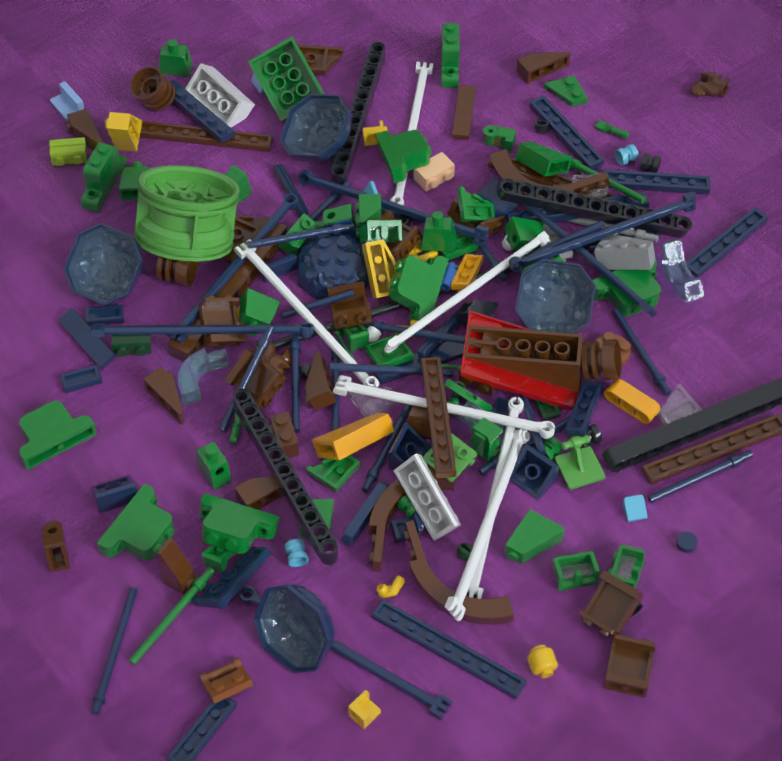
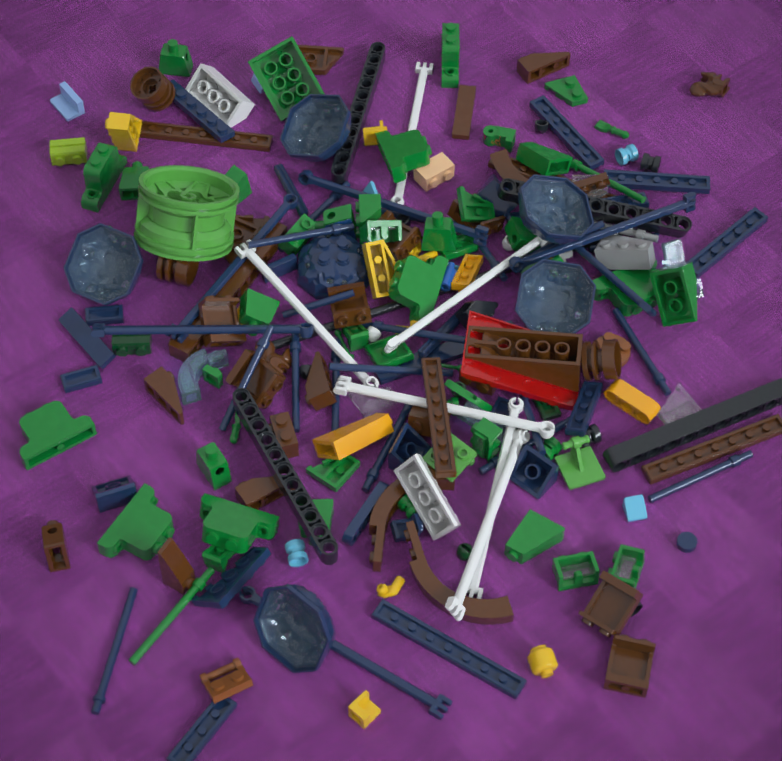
(81, 126): reddish brown slope -> none
(213, 376): none -> green plate
(554, 209): none -> clear light blue rock
(676, 293): none -> green slope

